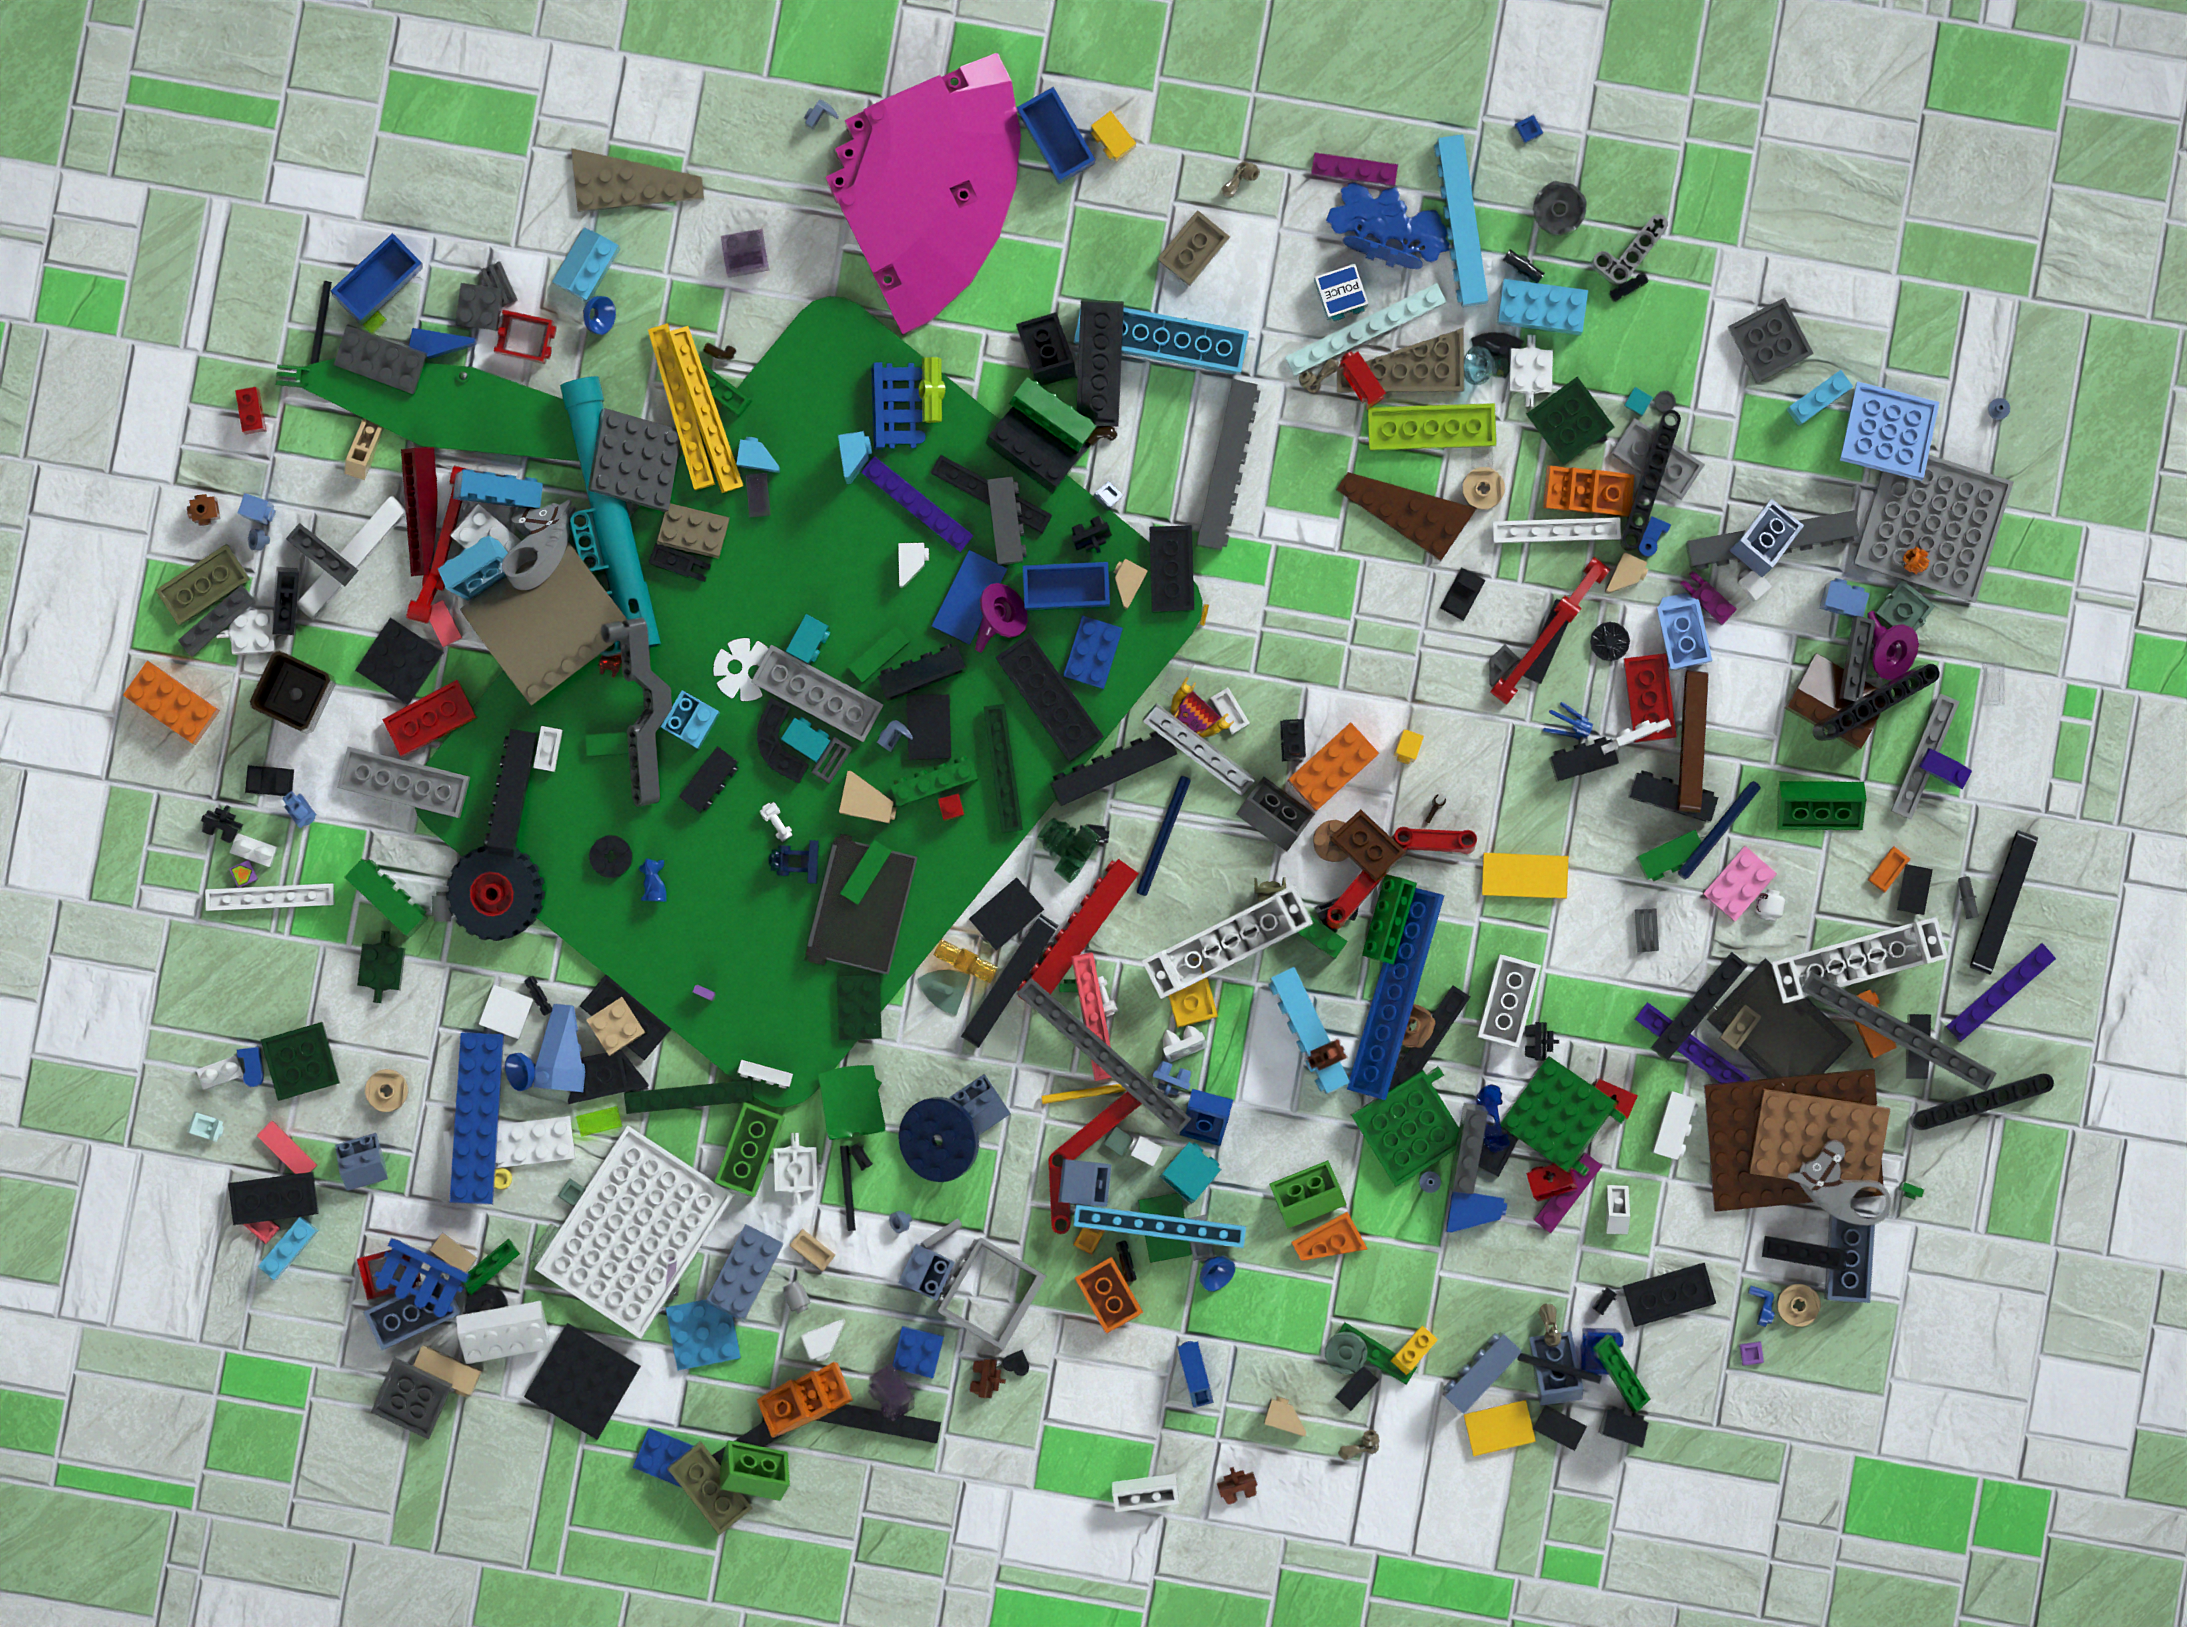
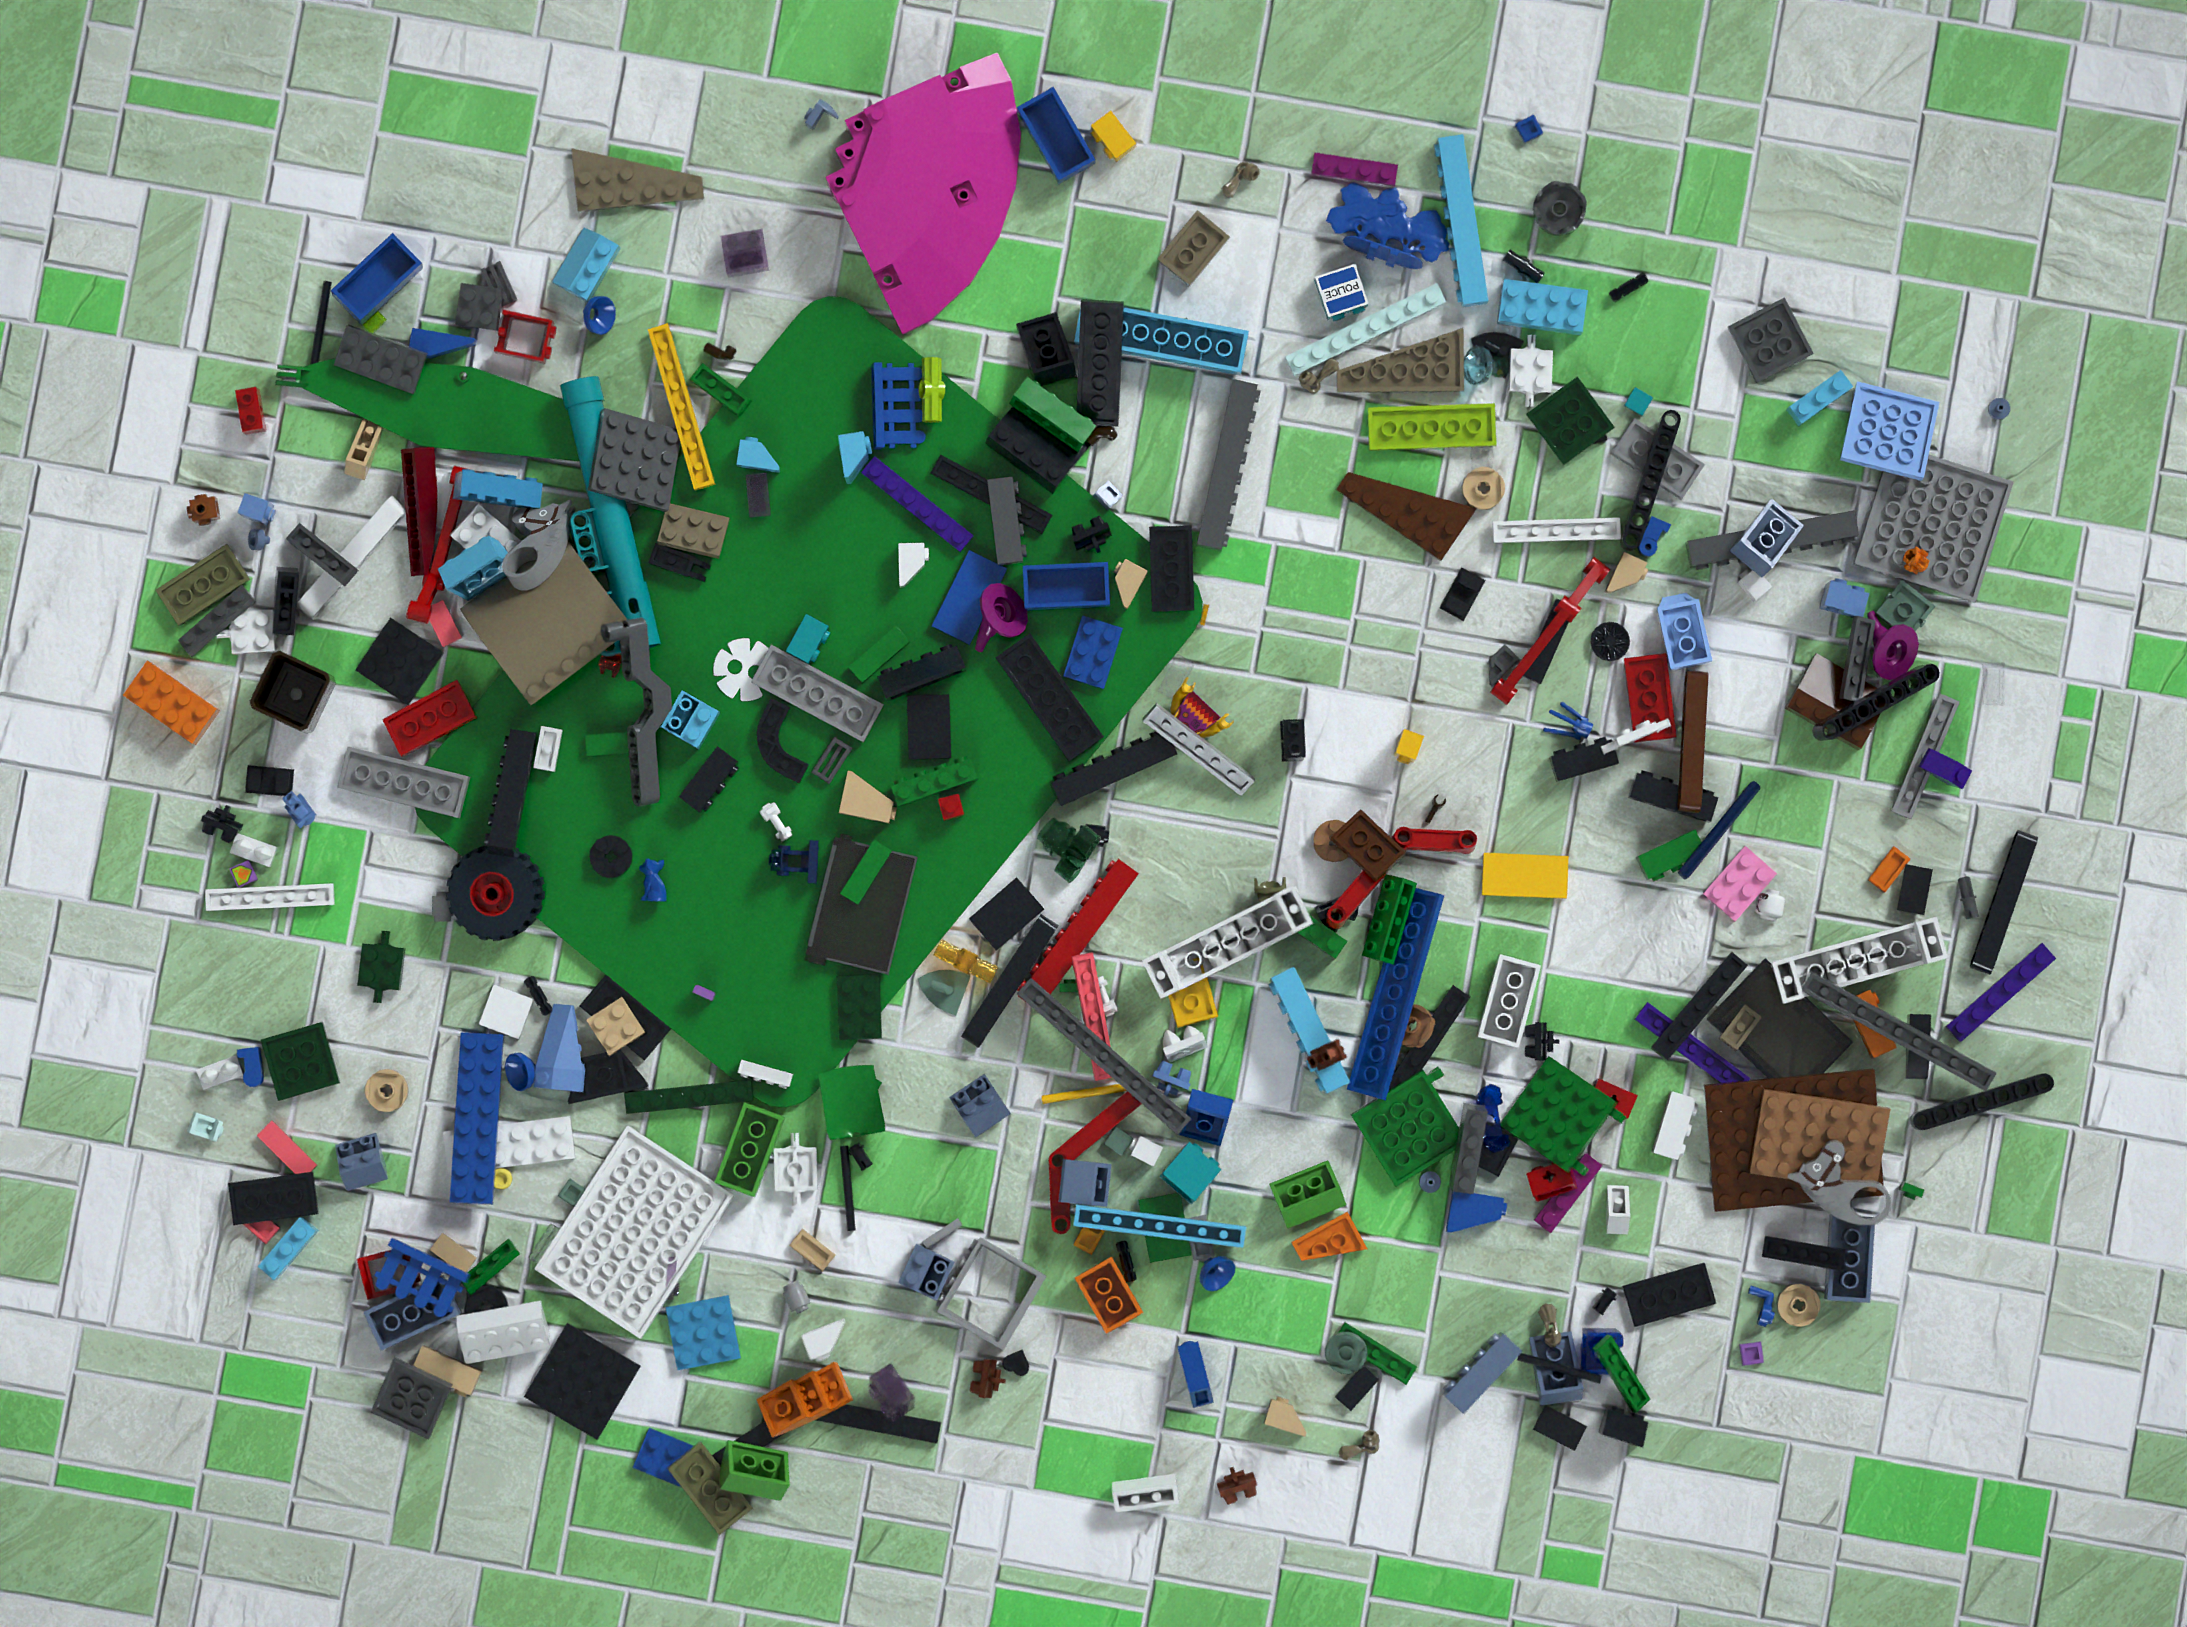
(388, 899): green brick -> none
(599, 1121): clear neon green tile -> none
(705, 409): yellow plate -> none
(744, 1272): sand blue brick -> none
(805, 739): teal brick -> none
(889, 737): sand blue plate -> none
(900, 1221): sand blue tile -> none
(918, 1352): blue brick -> none
(919, 1146): dark blue plate -> none
(1003, 768): dark green plate -> none
(1163, 835): dark blue axle -> none
(1226, 703): white tile -> none
(1275, 814): dark grey slope -> none
(1333, 766): orange brick -> none
(1361, 379): red window -> none
(1414, 1350): yellow brick -> none
(1499, 1427): yellow tile -> none
(1588, 491): orange slope -> none
(1634, 248): light grey beam -> none
(1646, 927): dark grey tile -> none
(1664, 401): dark grey piece -> none
(1710, 599): magenta hinge -> none
(1821, 805): green slope -> none

